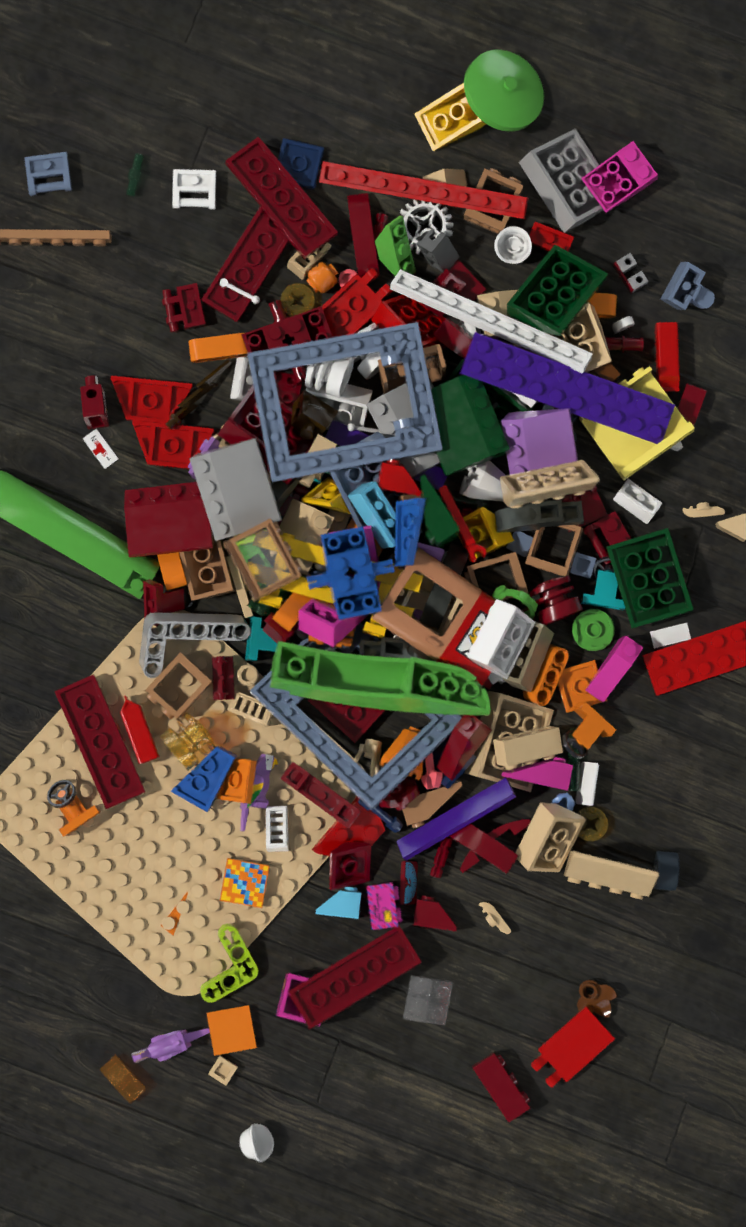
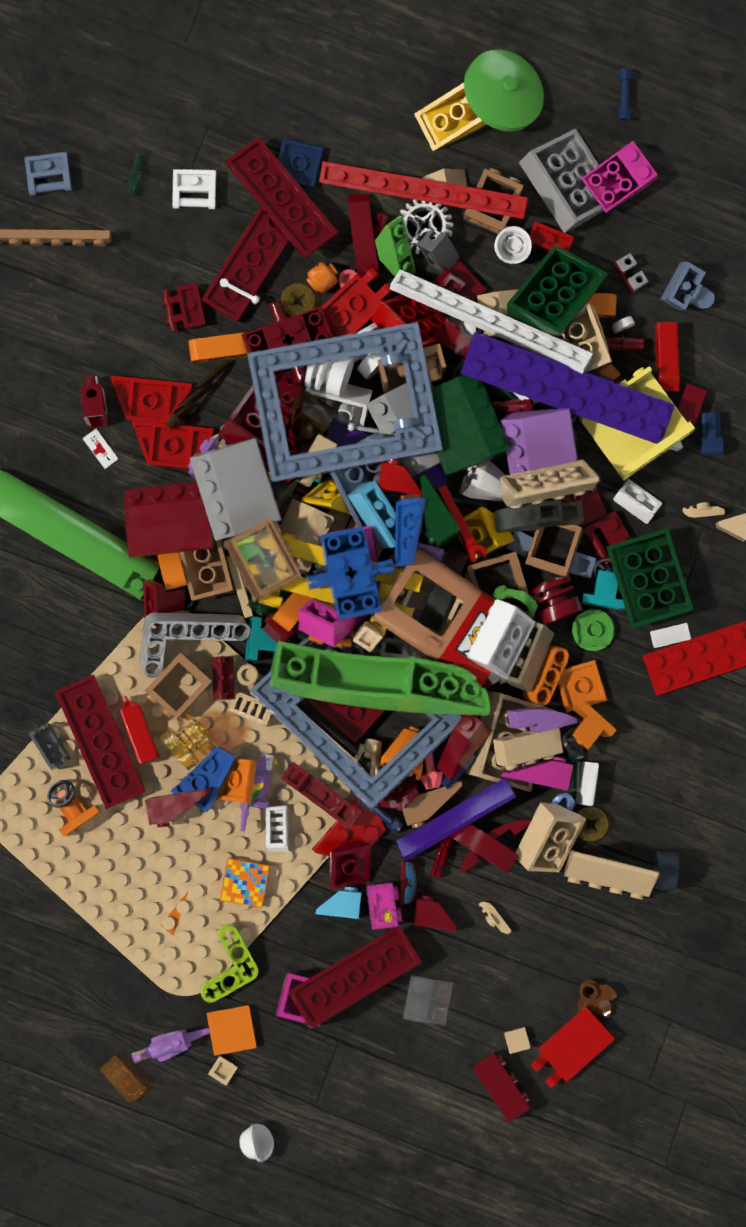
(50, 746): none -> dark grey hinge
(168, 807): none -> dark red slope
(242, 379): white slope -> none
(298, 269): tan slope -> none
(368, 636): none -> tan tile
(513, 406): none -> dark red axle
(517, 1040): none -> tan tile
(538, 719): none -> medium lavender slope
(614, 668): dark pink slope -> none
(625, 76): none -> dark blue bar
(711, 440): none -> dark blue piece

